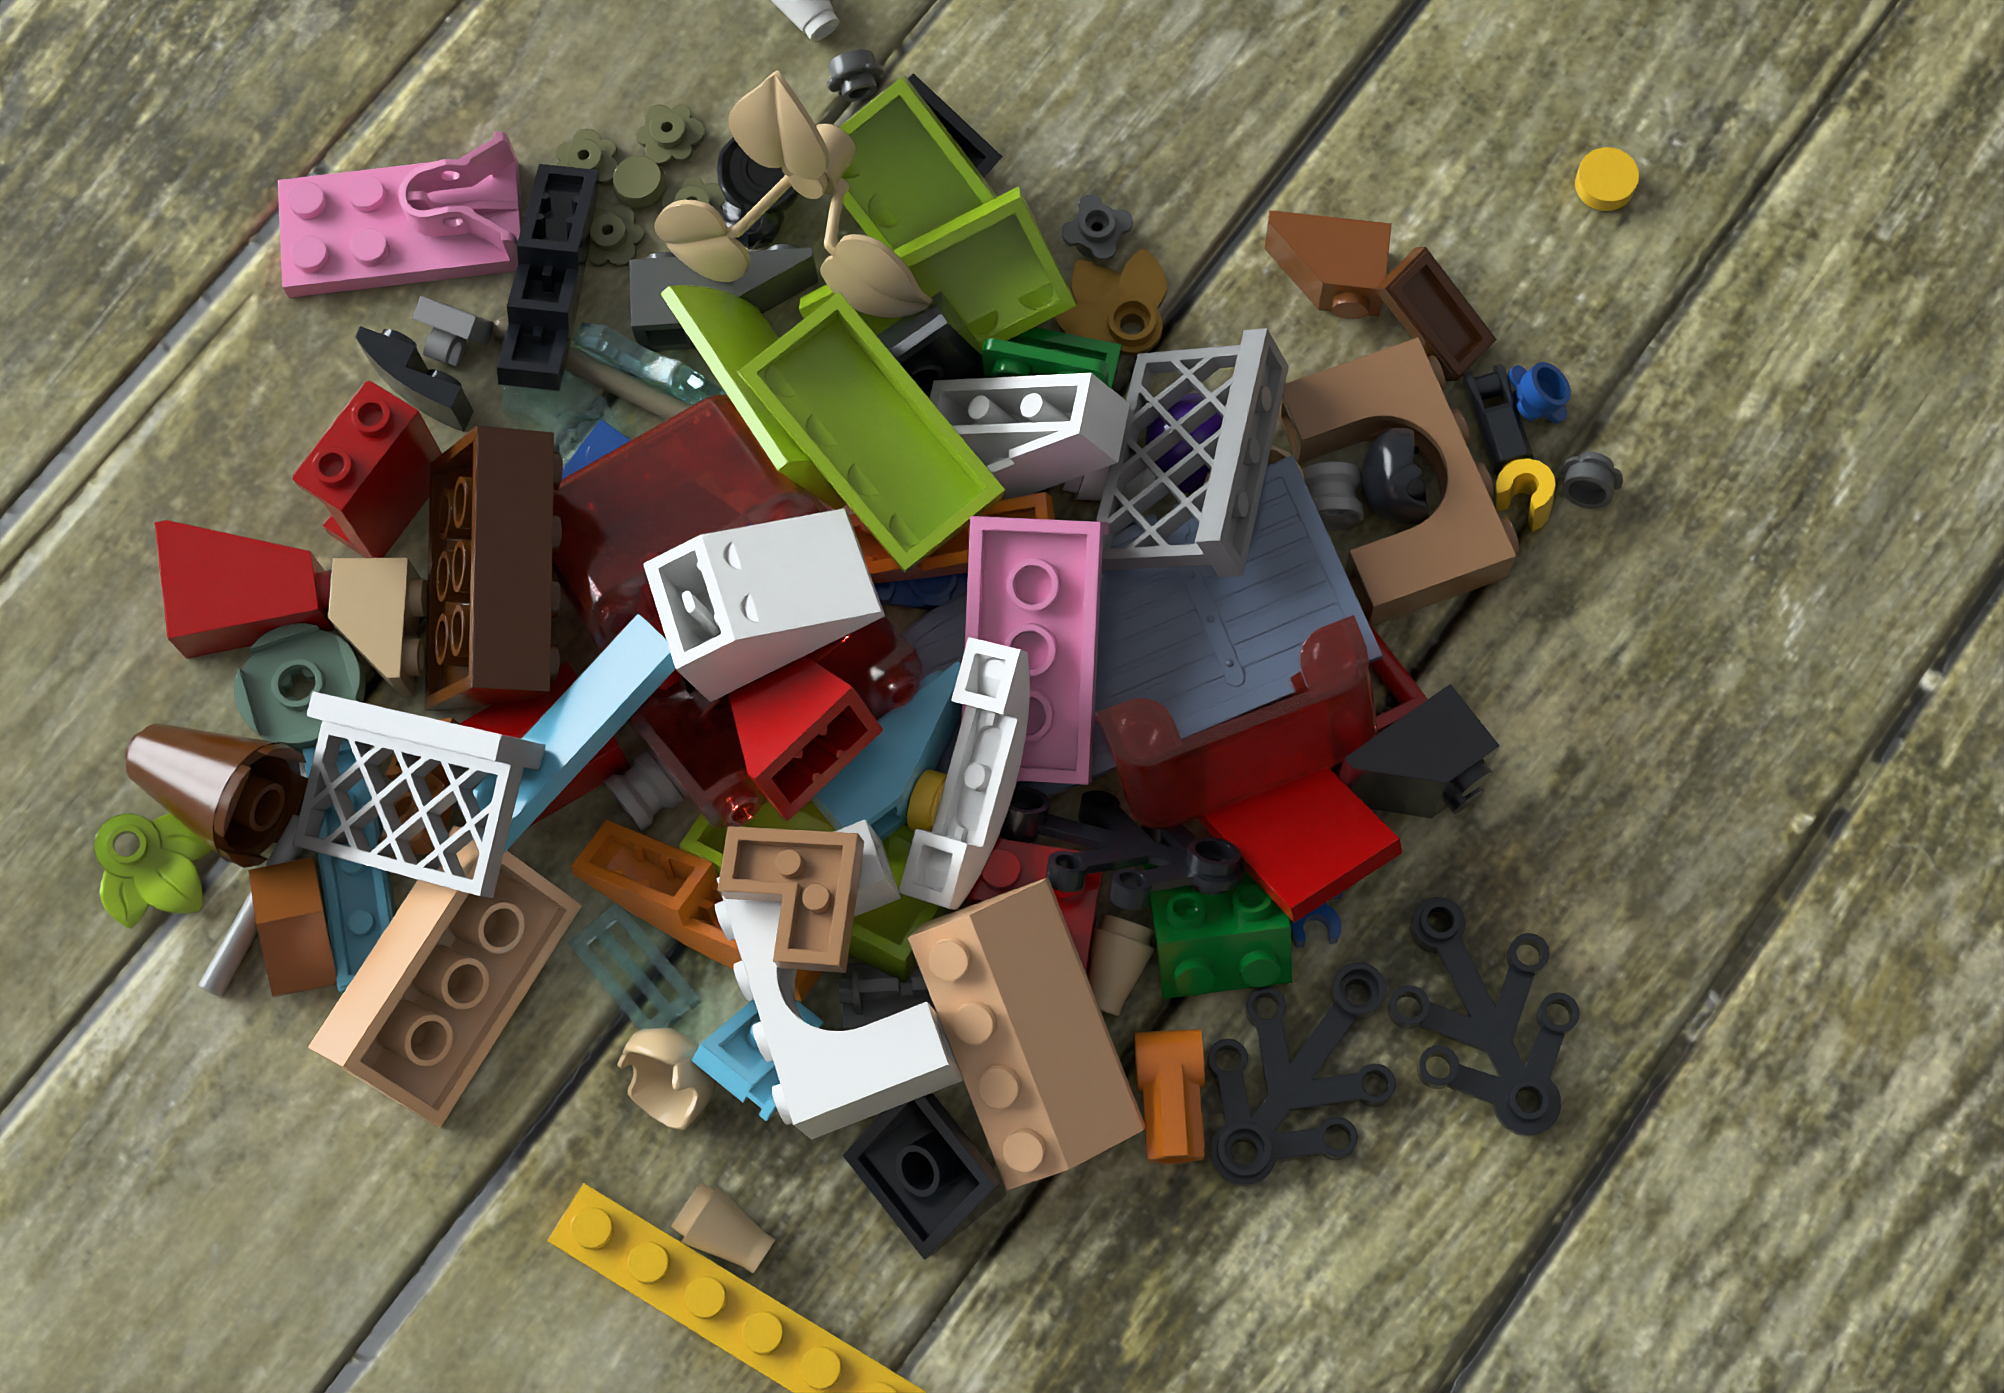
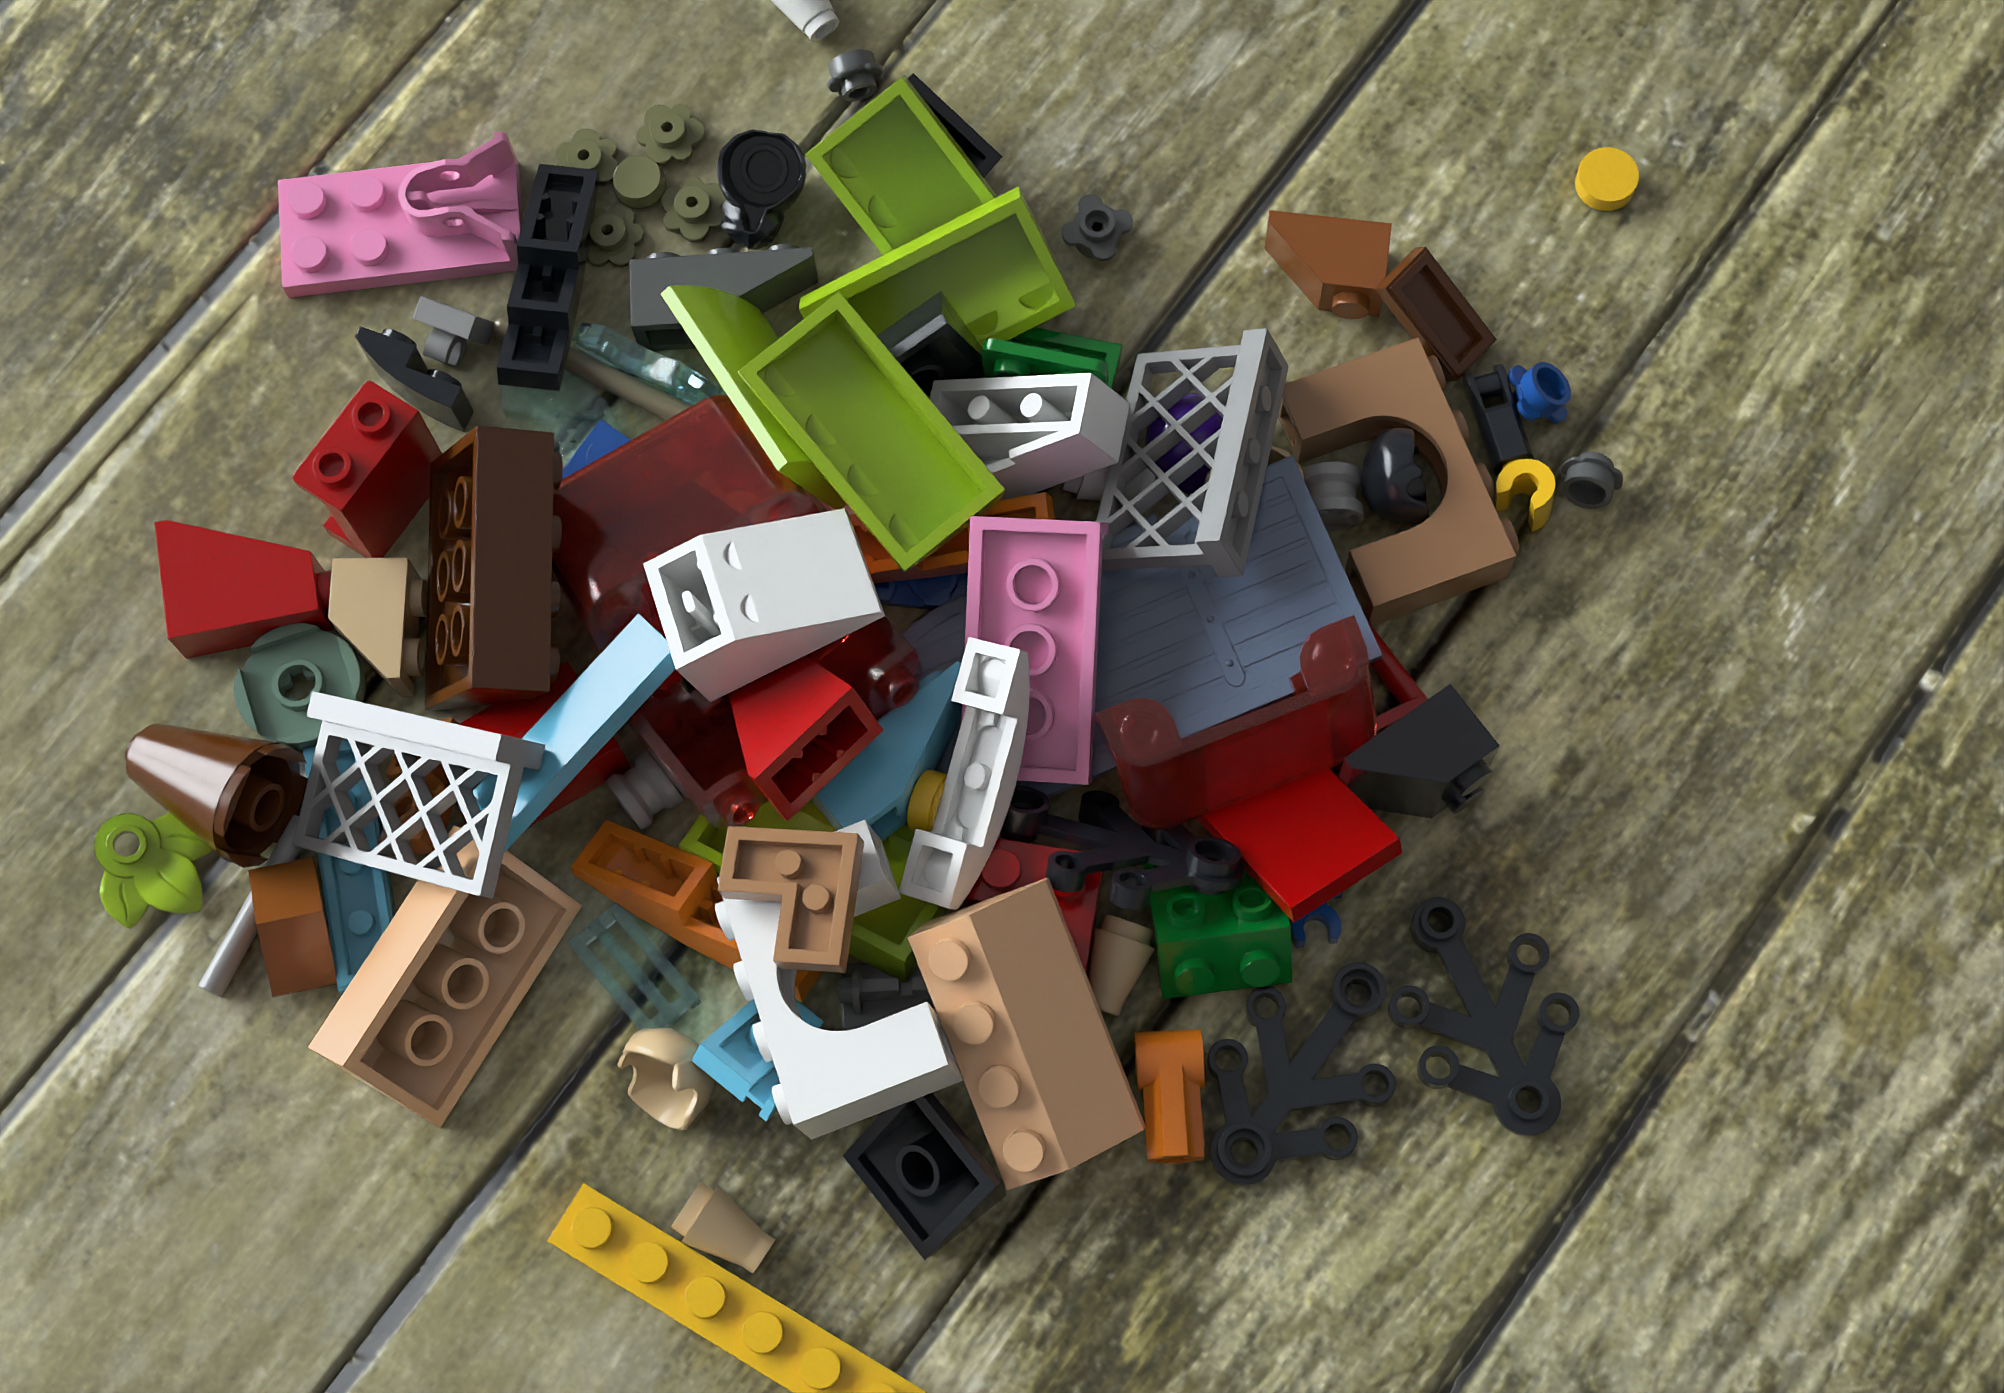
(776, 134): tan plant -> none
(1113, 299): pearl gold plate -> none

